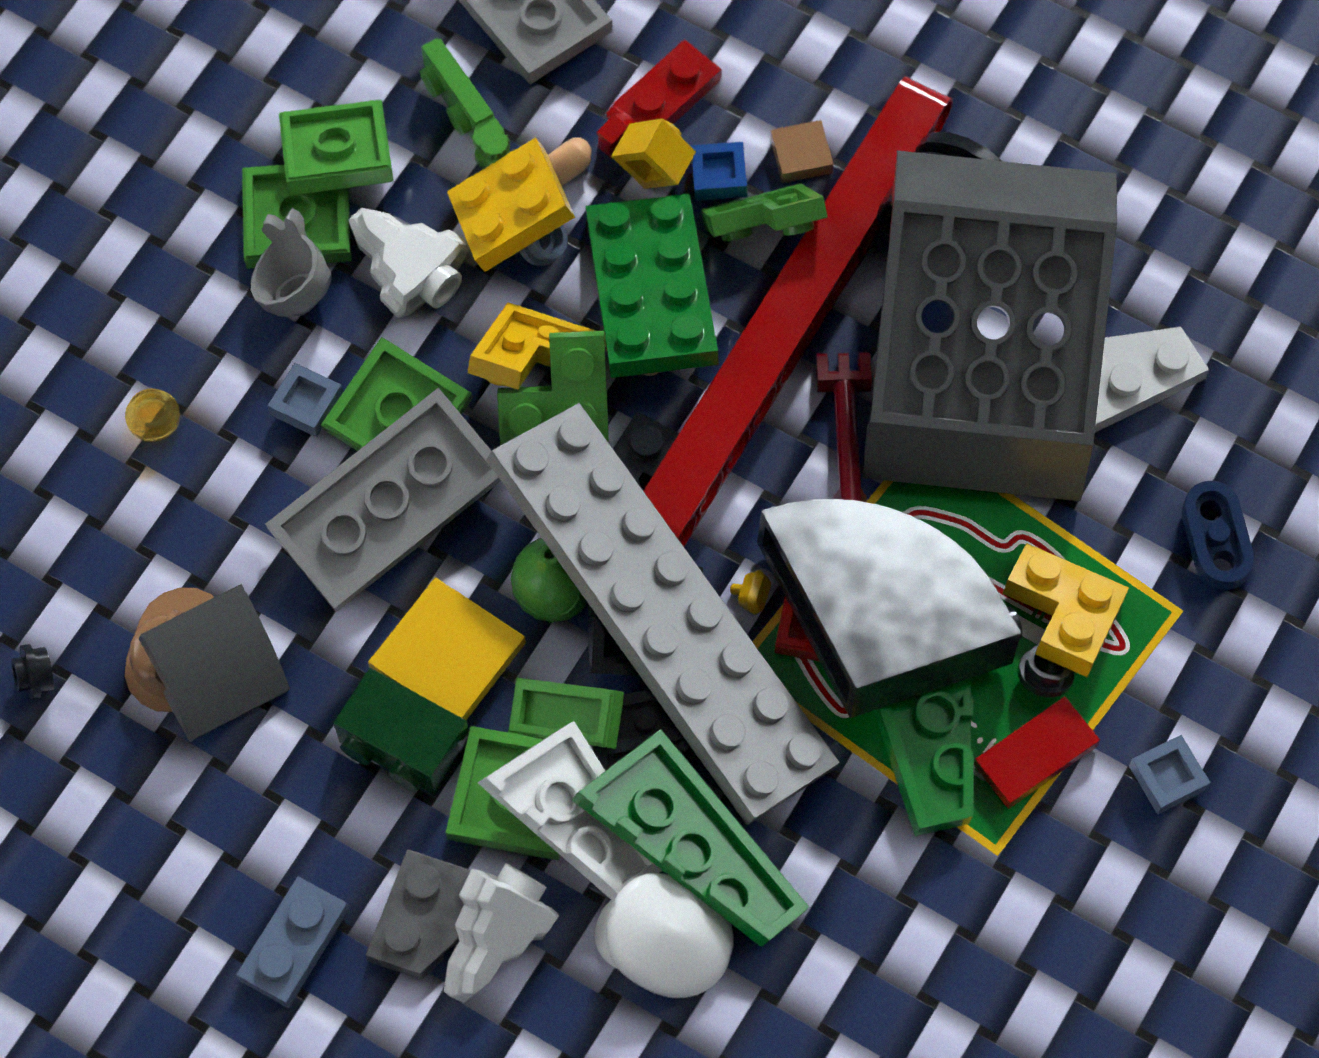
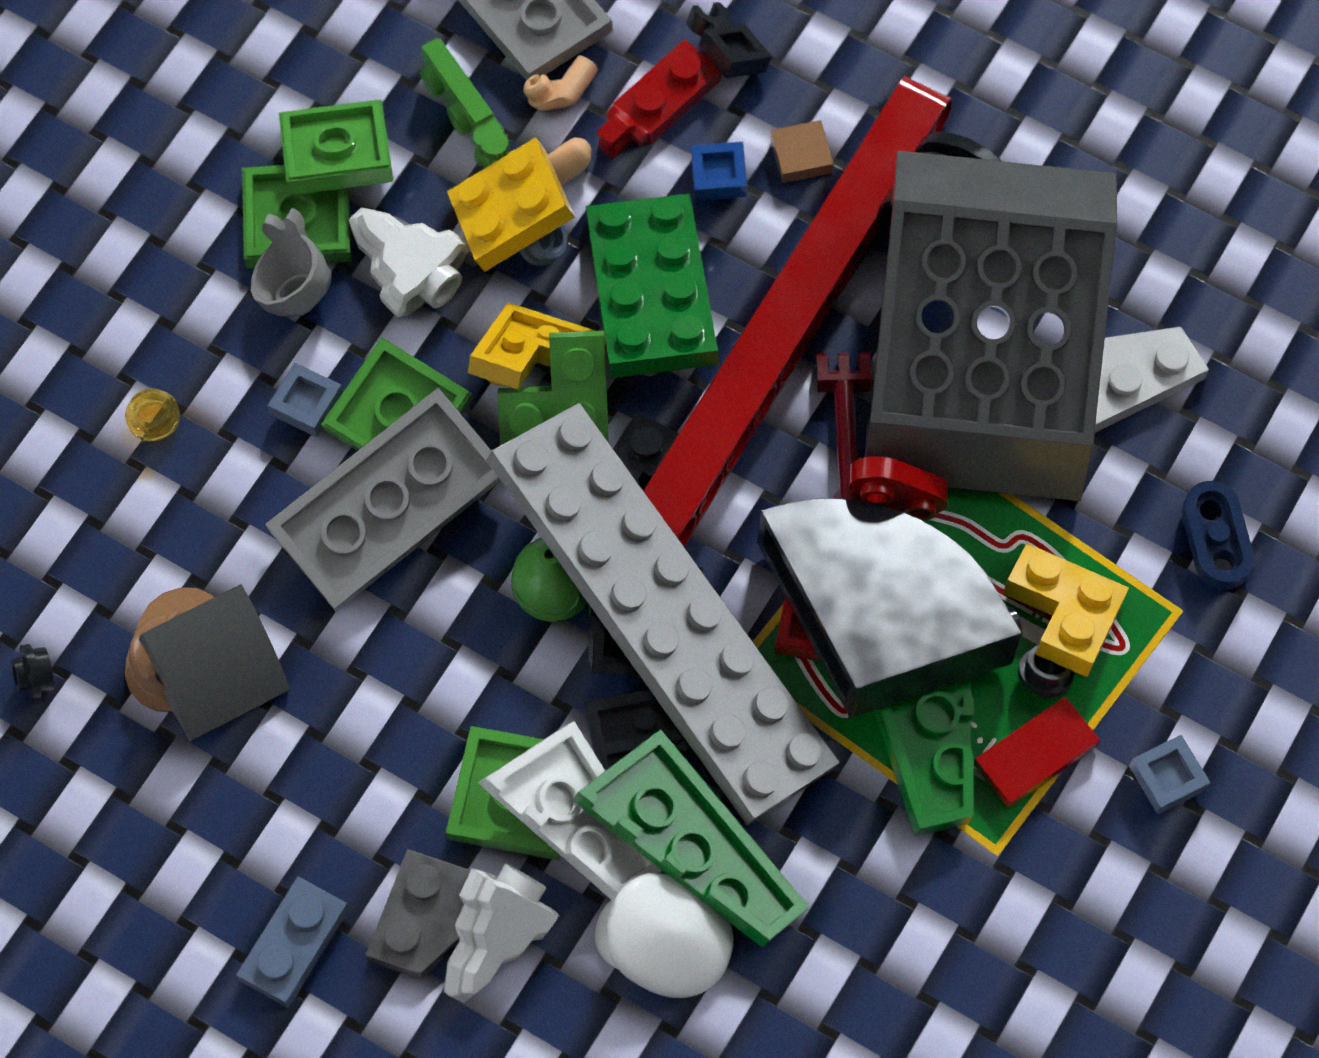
(401, 733): dark green brick -> none
(448, 649): yellow tile -> none
(547, 706): bright green tile -> none
(560, 93): none -> light nougat arm
(654, 153): yellow plate -> none
(728, 46): none -> black plate
(753, 591): yellow rock -> none
(786, 209): bright green plate -> none
(898, 486): none -> red plate

